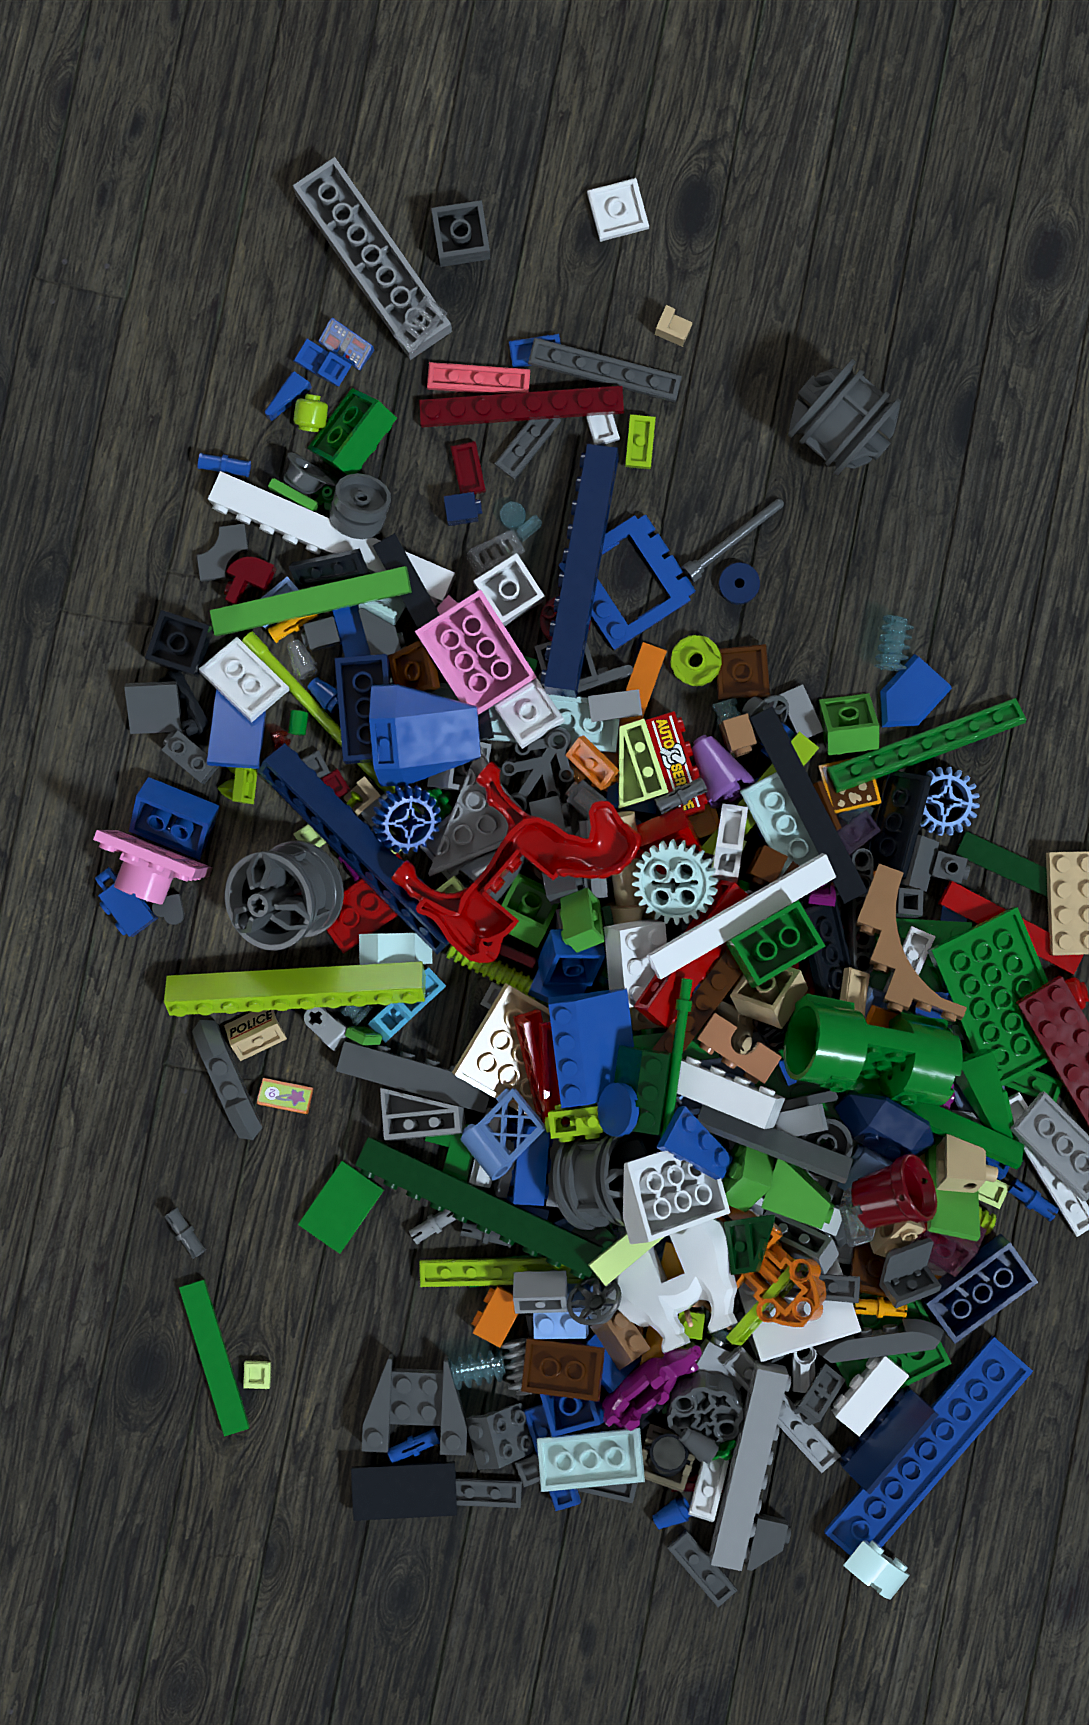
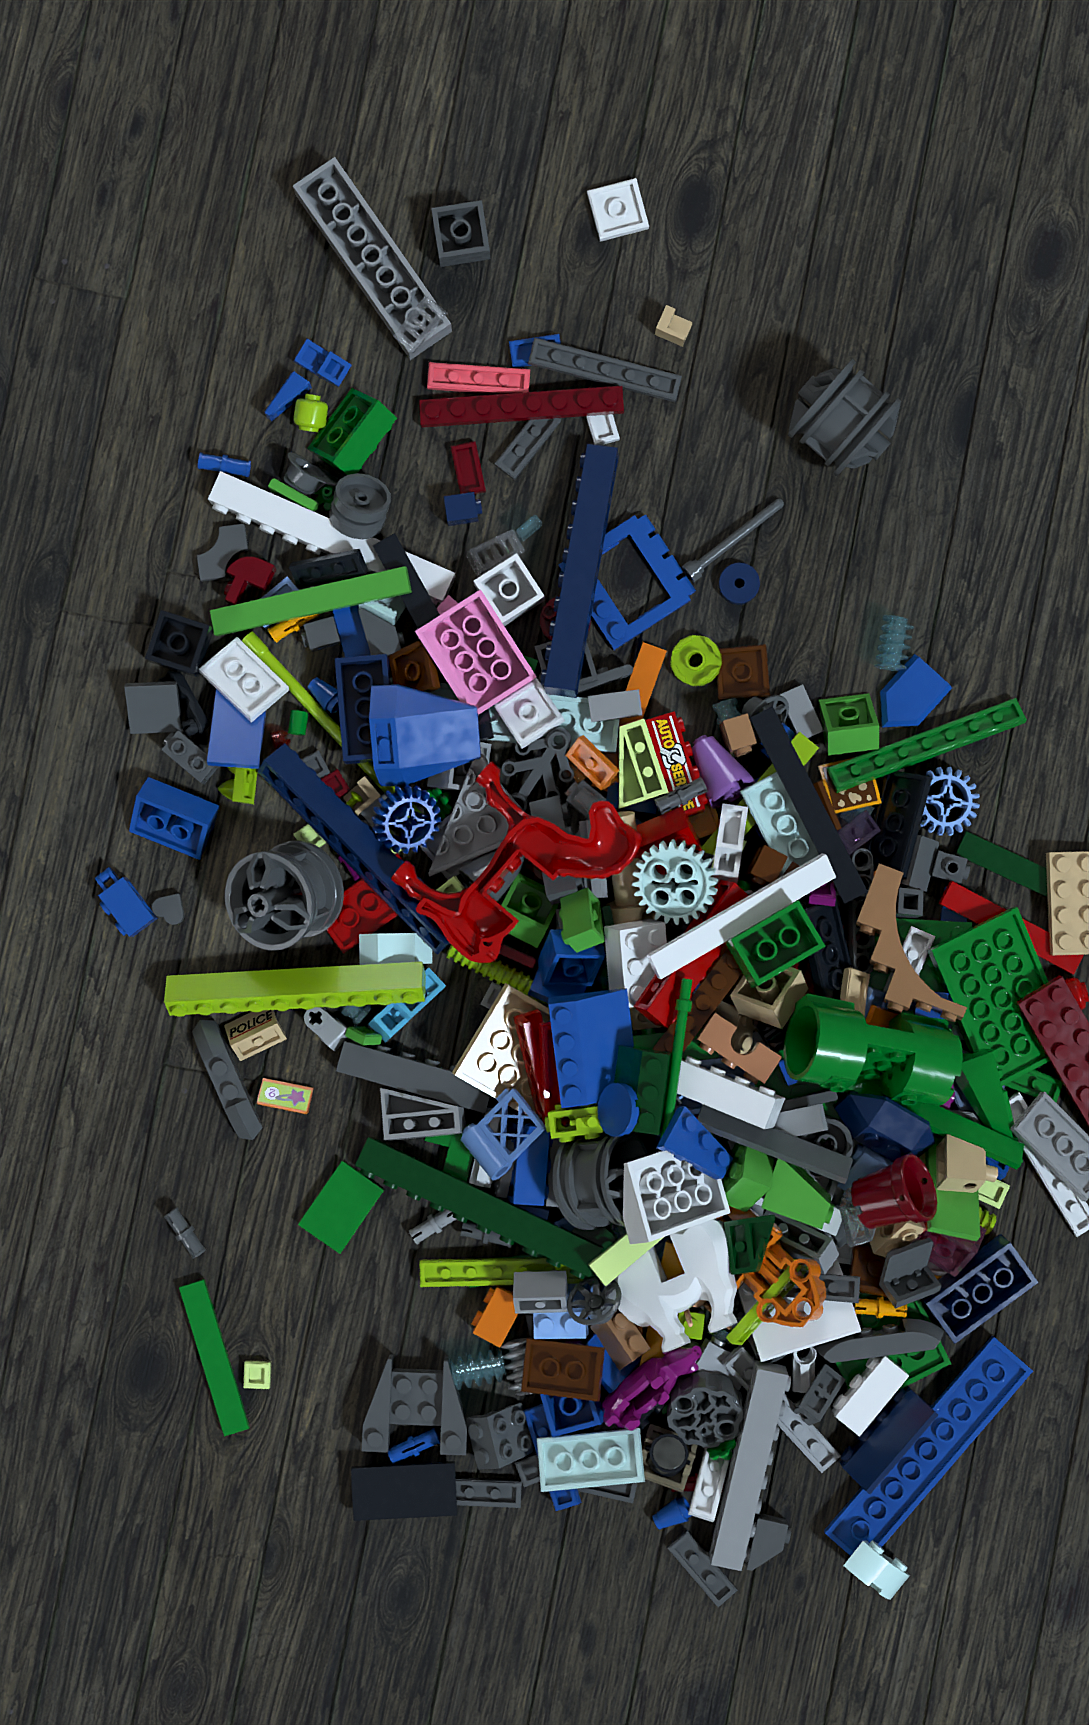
(147, 867): bright pink piece -> none
(301, 660): clear cone -> none
(346, 344): slope -> none
(512, 515): clear light blue tile -> none
(640, 441): lime plate -> none
(699, 1445): dark grey cone -> none
(1033, 1199): blue pin -> none

